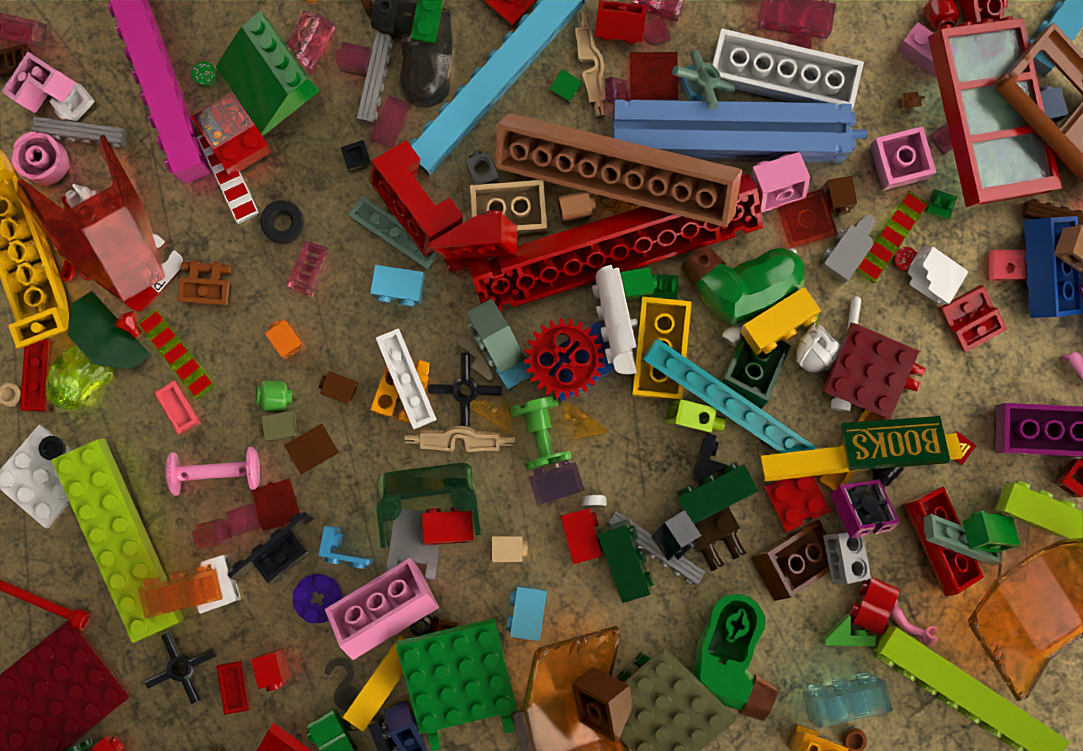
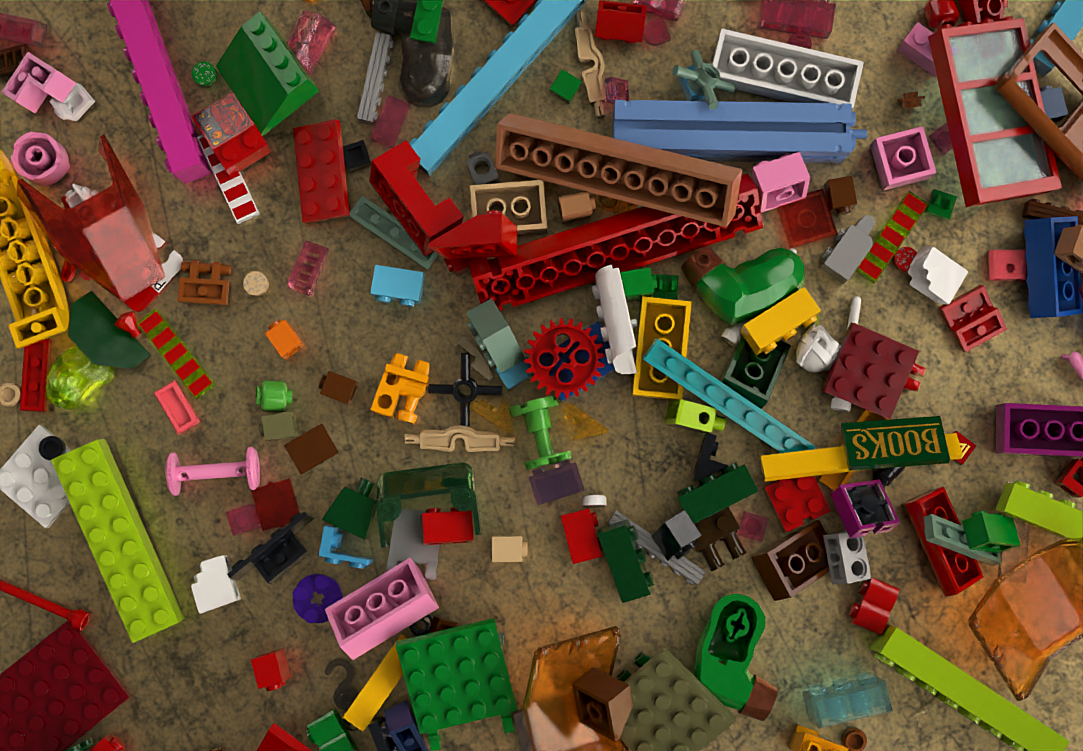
(79, 131): light grey piece -> none
(171, 671): black bar -> none
(180, 591): clear orange brick -> none
(212, 534): clear pink slope -> none
(233, 687): red tile -> none
(256, 283): none -> tan tile
(276, 208): black tyre -> none
(321, 171): none -> red plate
(353, 59): clear pink brick -> none
(353, 510): none -> dark green torso
(406, 379): white plate -> none
(527, 614): medium azure brick -> none
(652, 76): clear red tile -> none
(753, 526): none -> clear pink plate
(841, 635): bright green slope -> none
(899, 618): bright pink piece -> none

